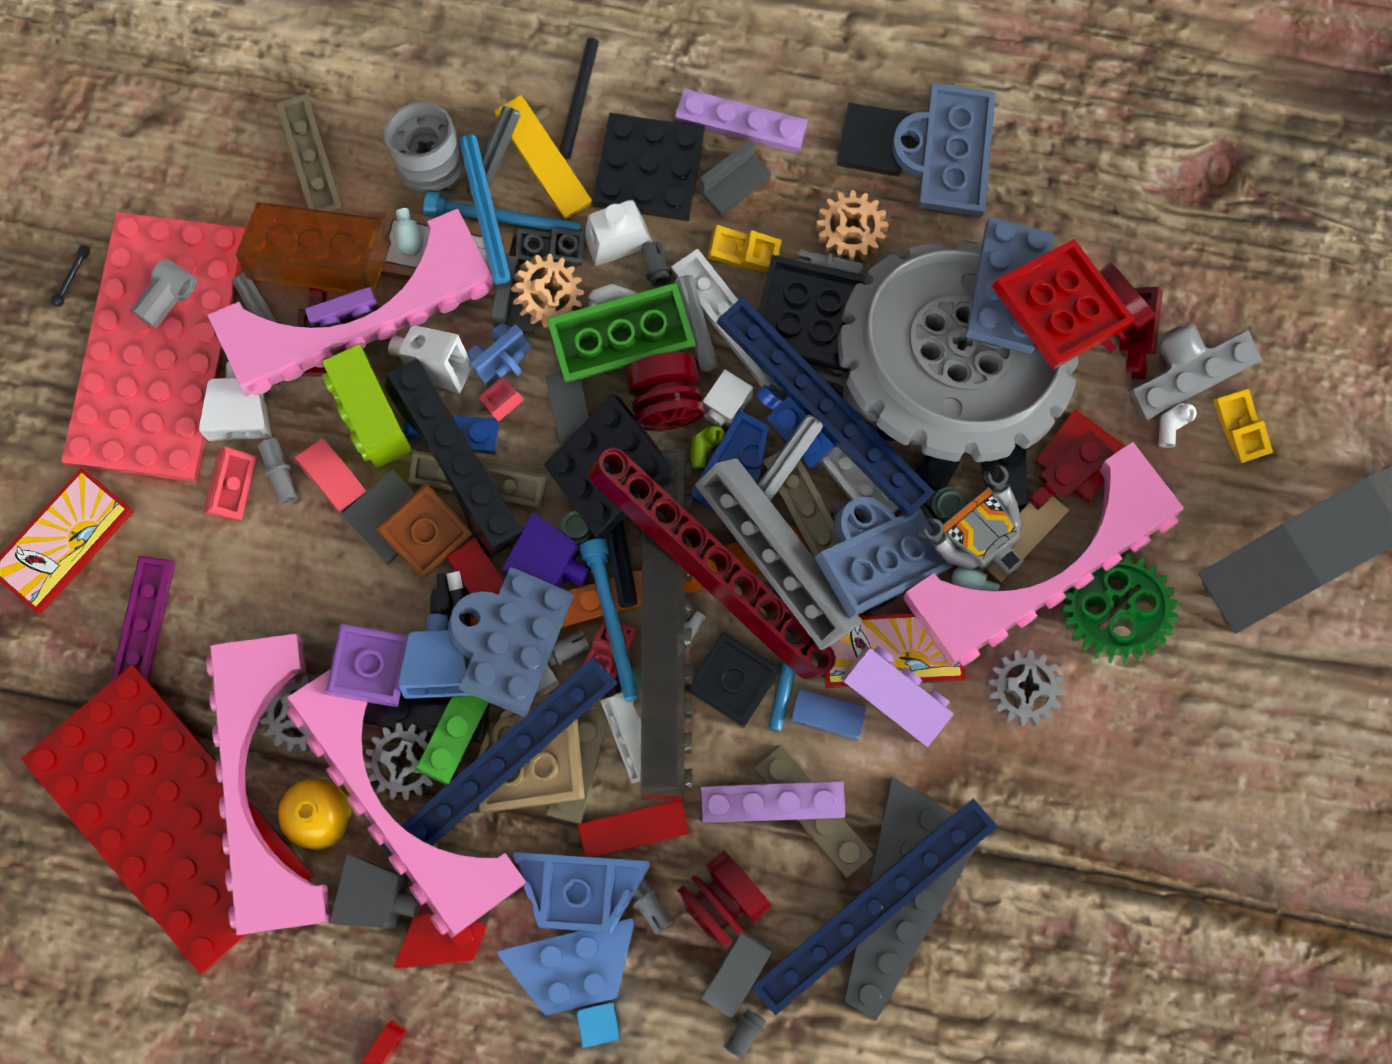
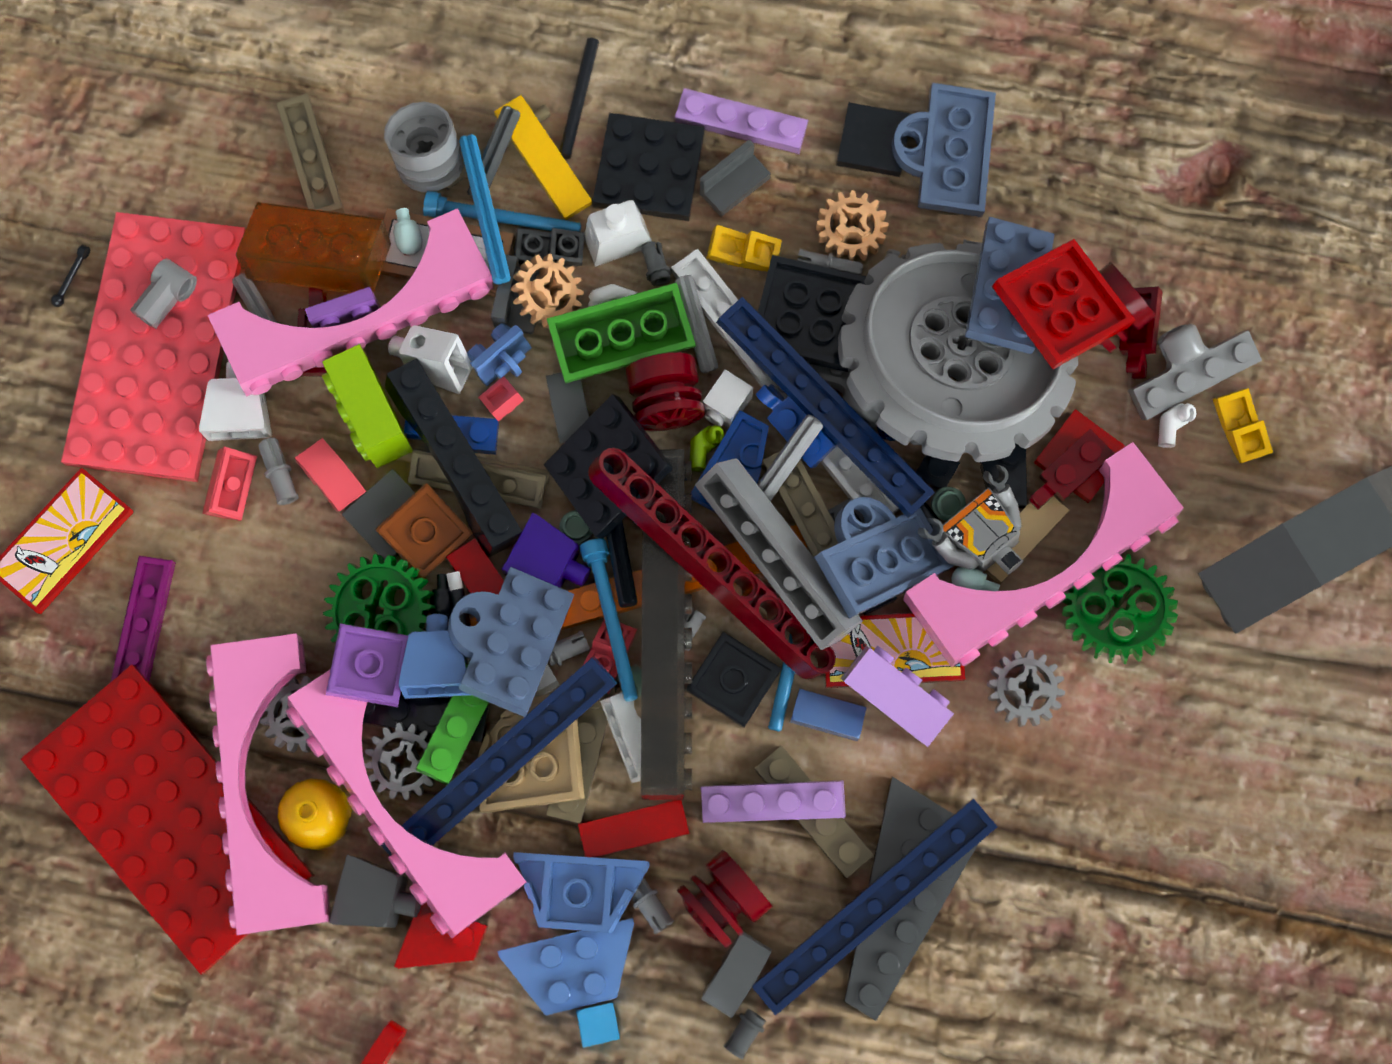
(350, 604): none -> green gear

